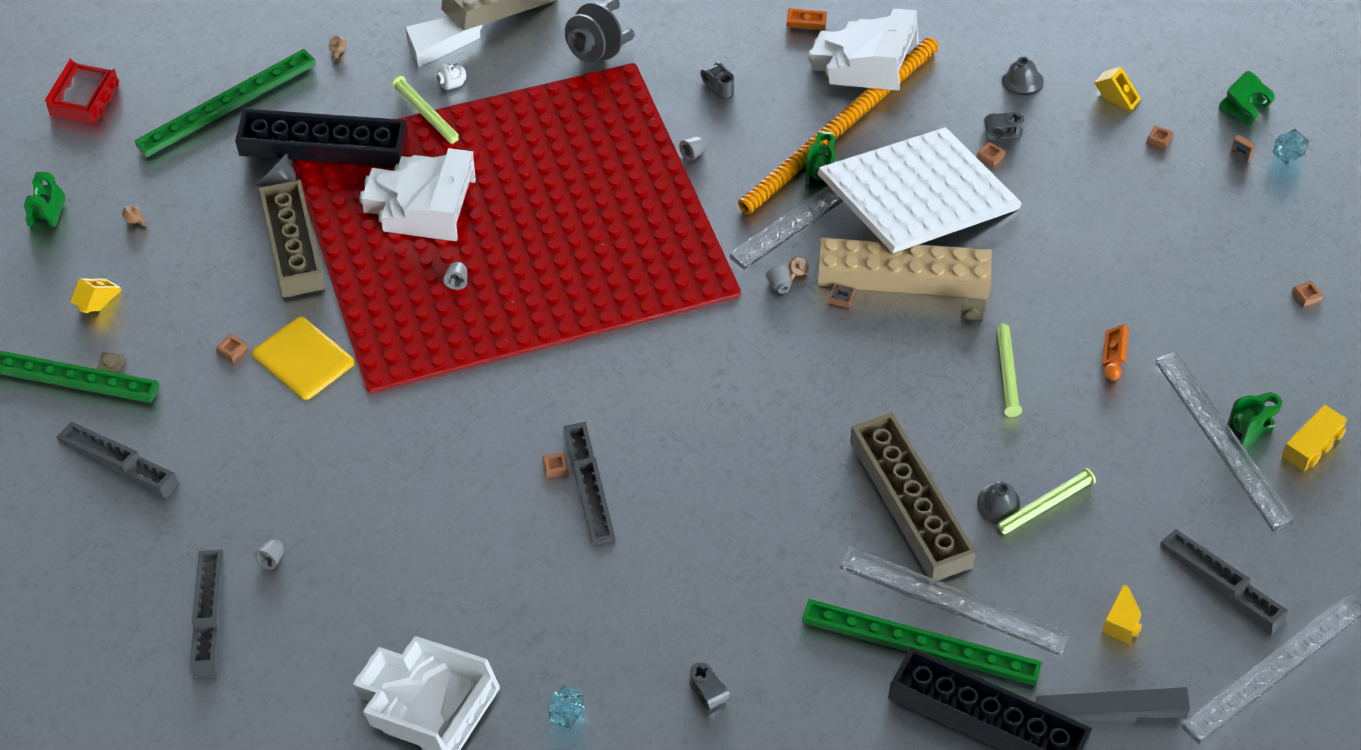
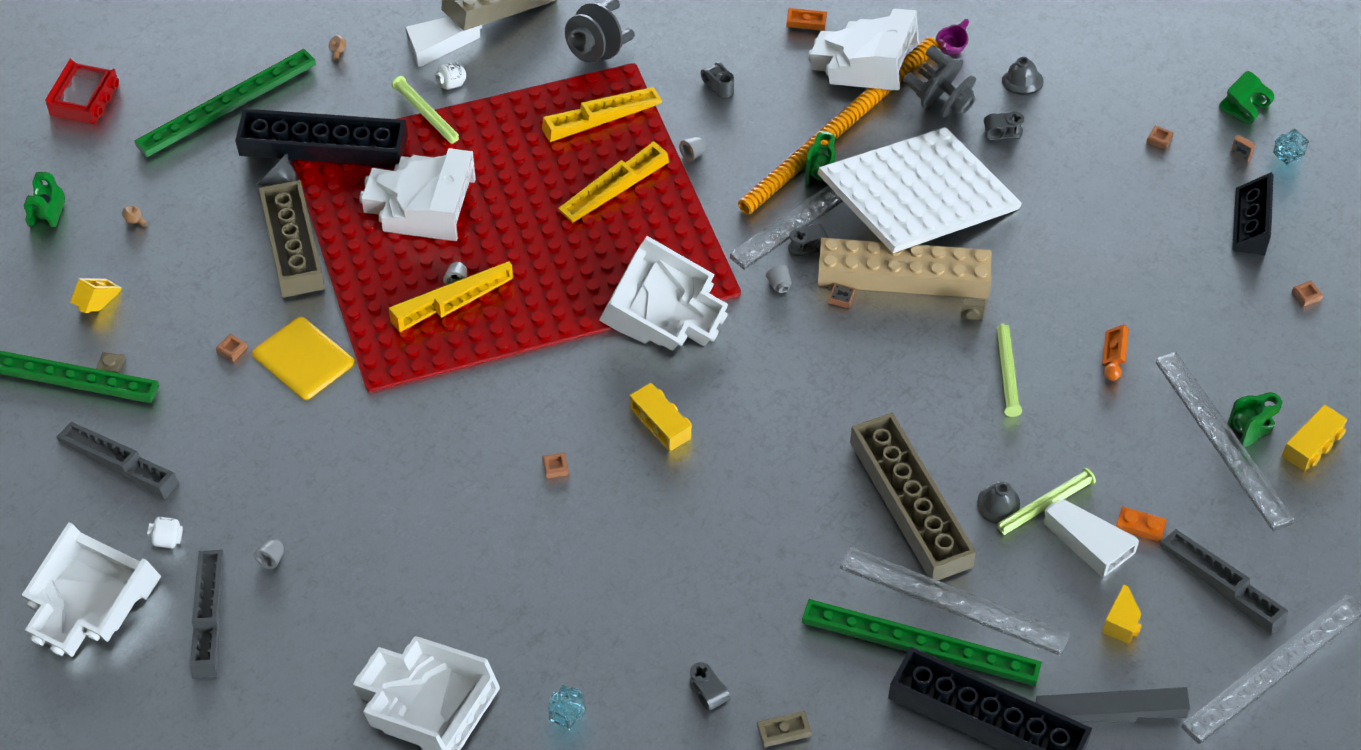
(84, 591): none -> white panel
(165, 532): none -> white head
(449, 297): none -> yellow slope
(589, 483): dark grey slope -> none
(598, 112): none -> yellow slope
(615, 181): none -> yellow slope
(660, 416): none -> yellow brick
(664, 299): none -> white panel
(784, 729): none -> dark tan plate
(798, 267): medium nougat piece -> none
(807, 238): none -> dark grey piece
(940, 81): none -> dark grey piece
(953, 38): none -> magenta hair
(990, 154): nougat tile -> none
(1090, 537): none -> white slope
(1117, 88): yellow slope -> none
(1141, 524): none -> orange plate
(1253, 215): none -> black slope

